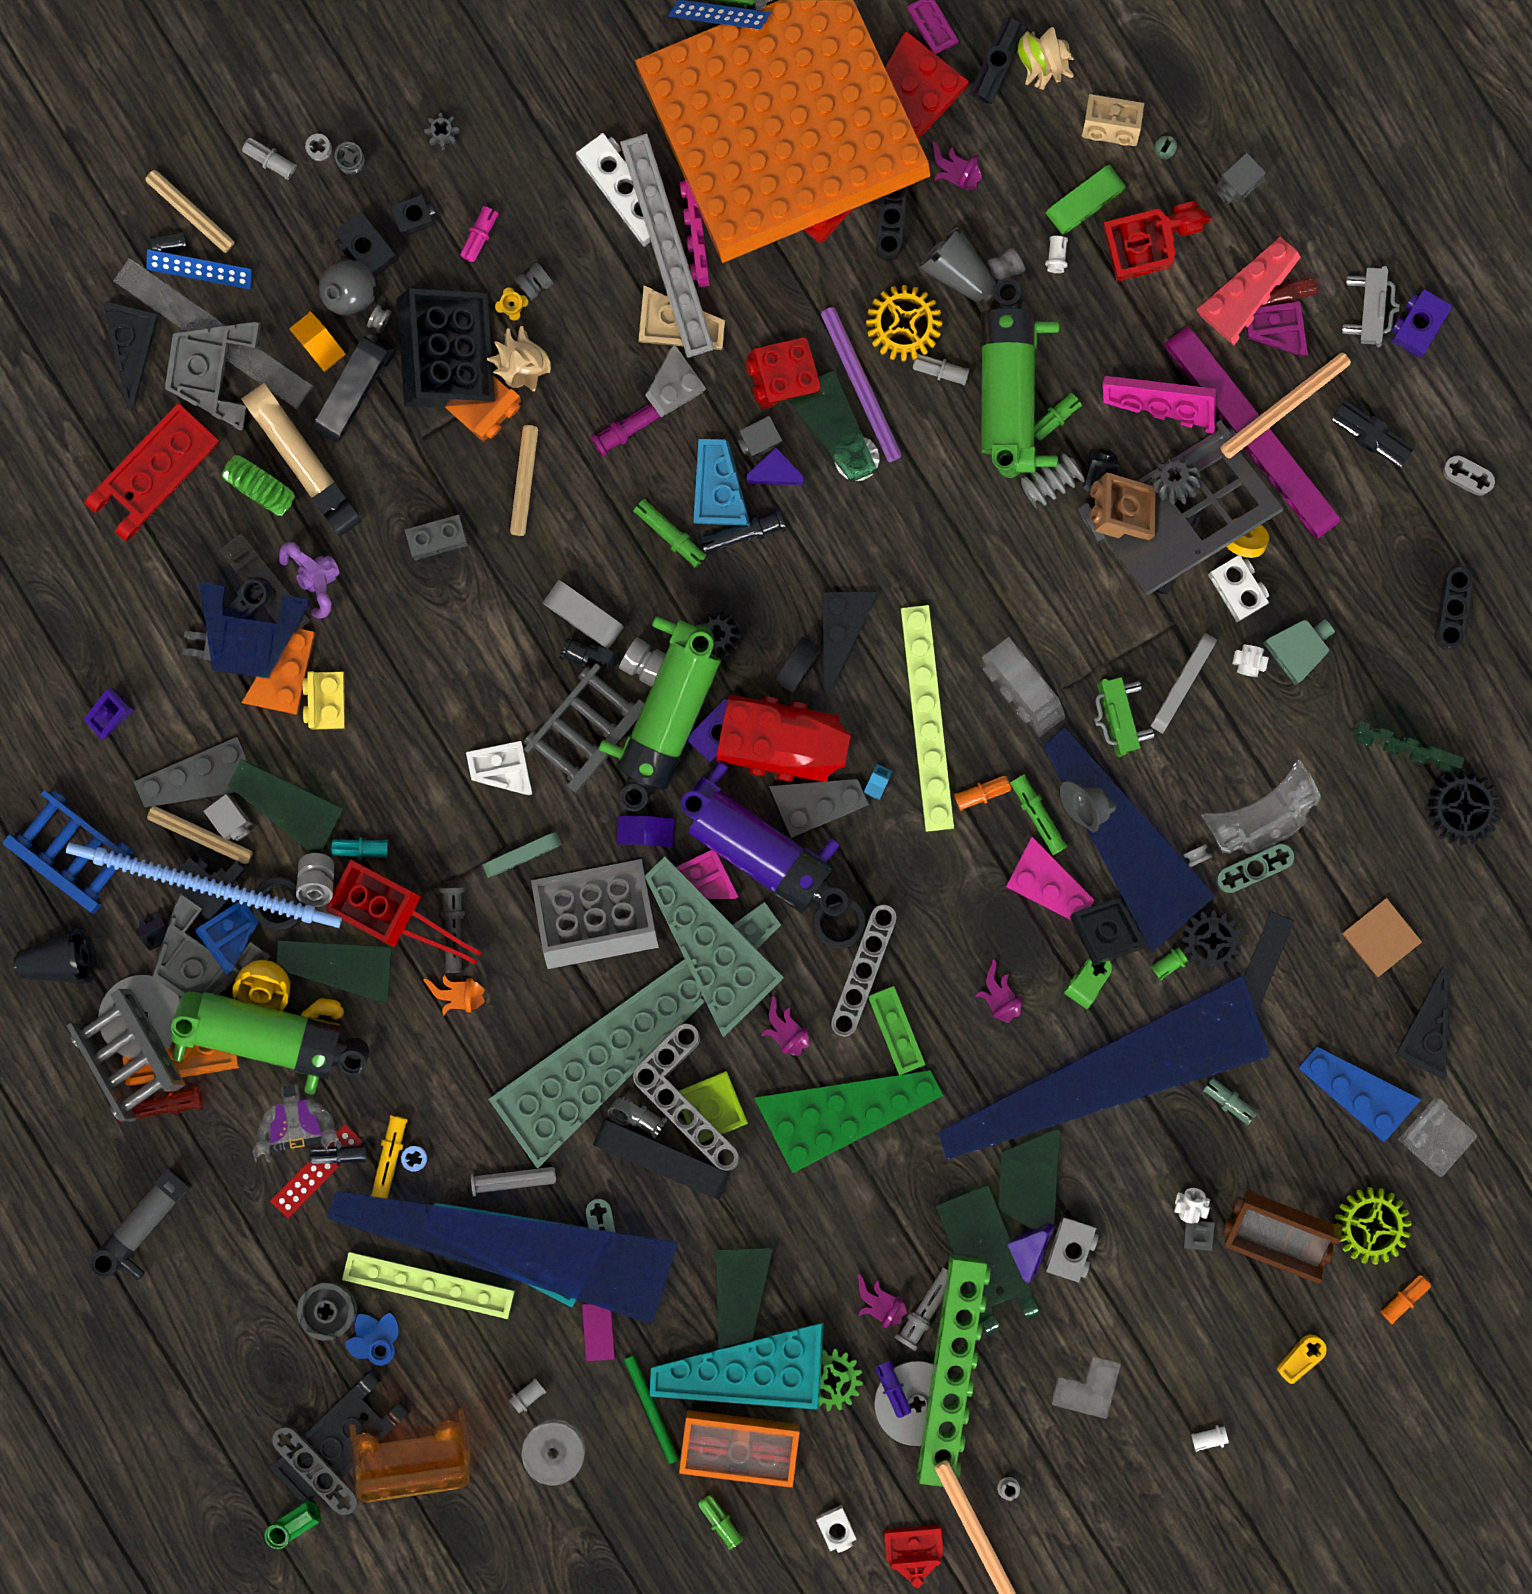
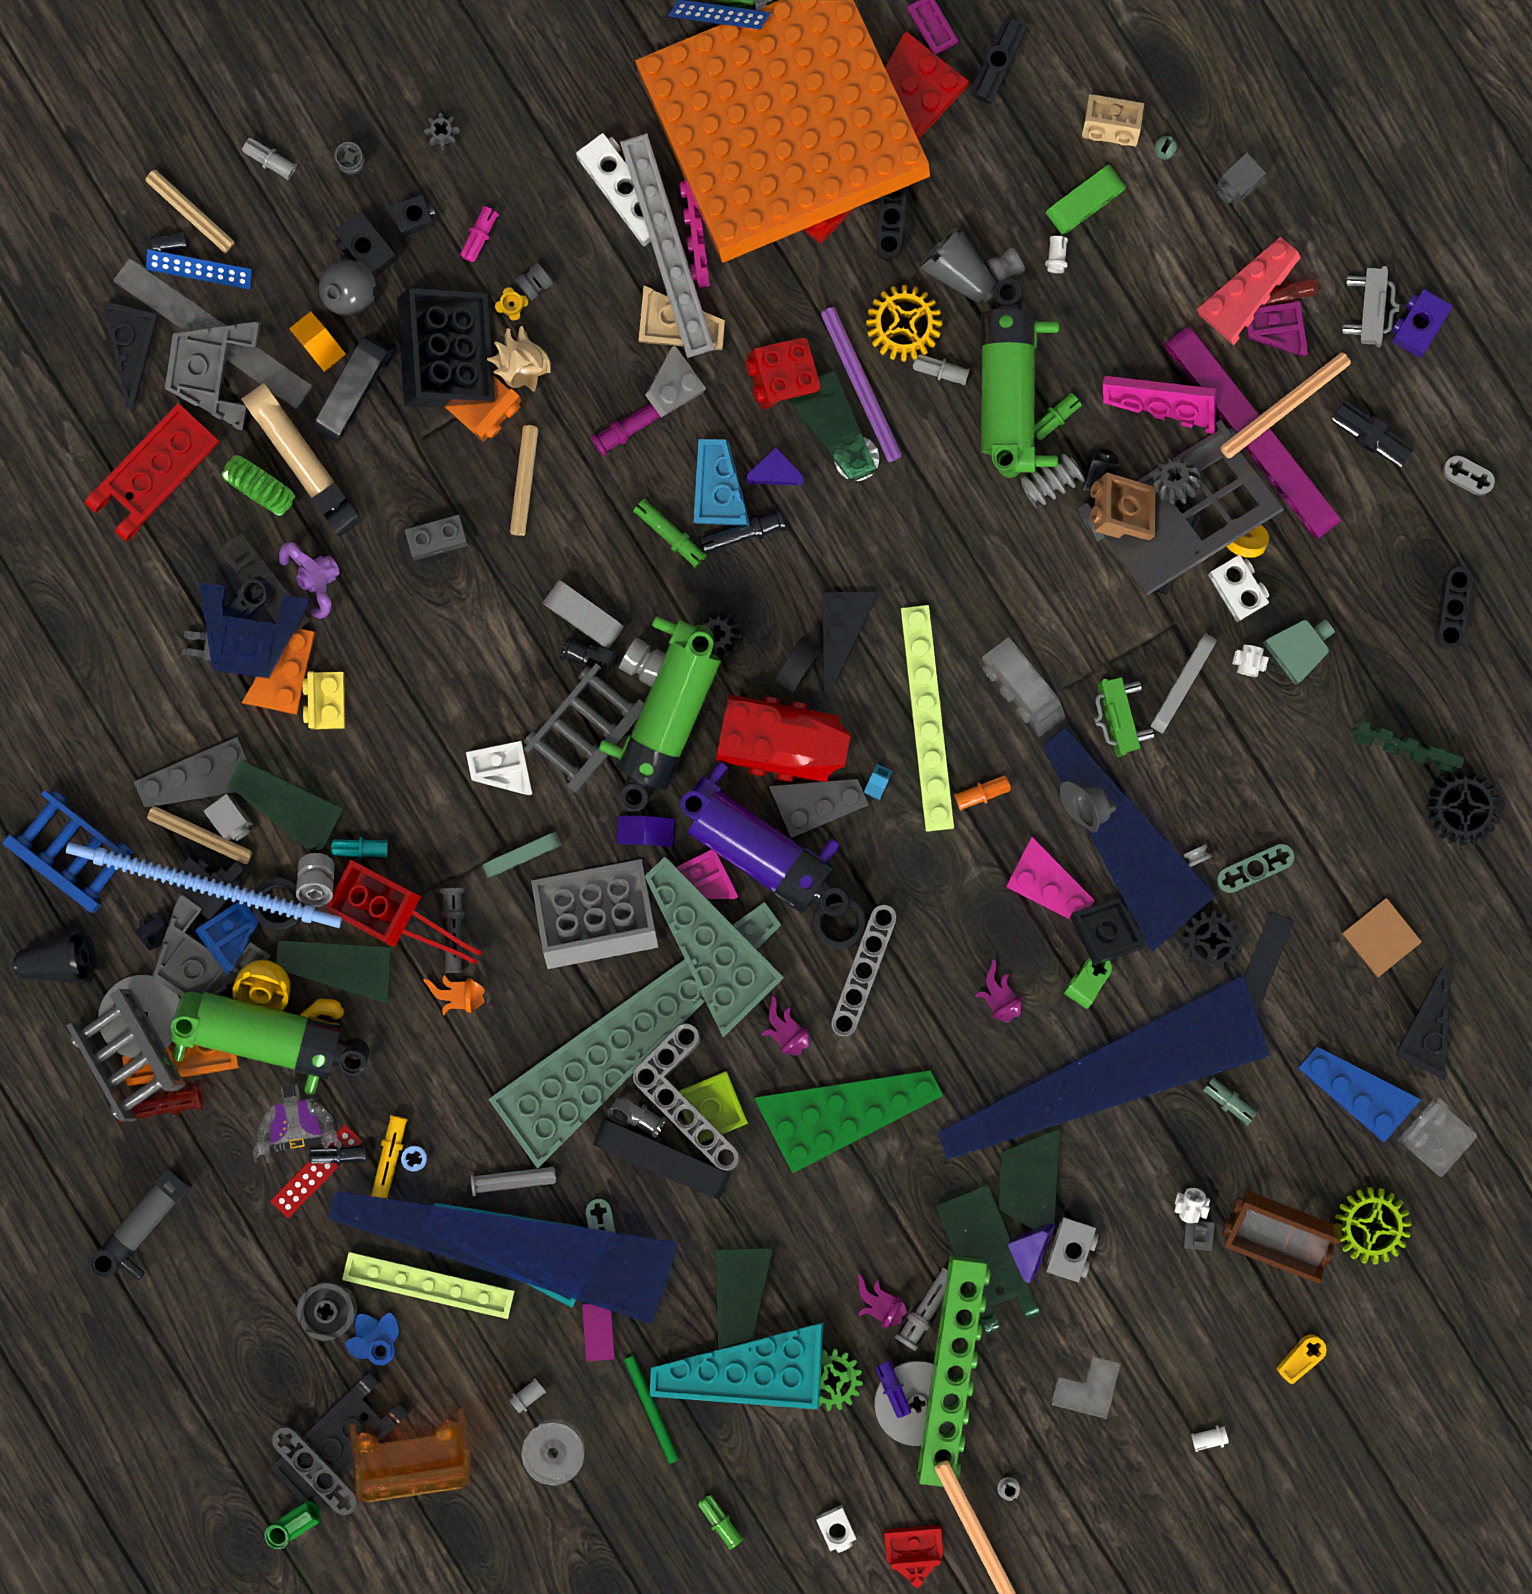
(108, 713): dark purple slope -> none
(318, 138): light grey bush -> none
(379, 318): light grey bush -> none
(701, 737): dark purple brick -> none
(739, 1448): clear brick -> none
(759, 438): dark grey brick -> none
(896, 1030): bright green plate -> none
(958, 171): magenta piece -> none
(1038, 814): bright green pin -> none
(1044, 57): tan hair -> none
(1145, 240): red brick -> none
(1169, 963): bright green pin -> none
(1268, 819): clear windscreen -> none
(1406, 1299): orange axle -> none

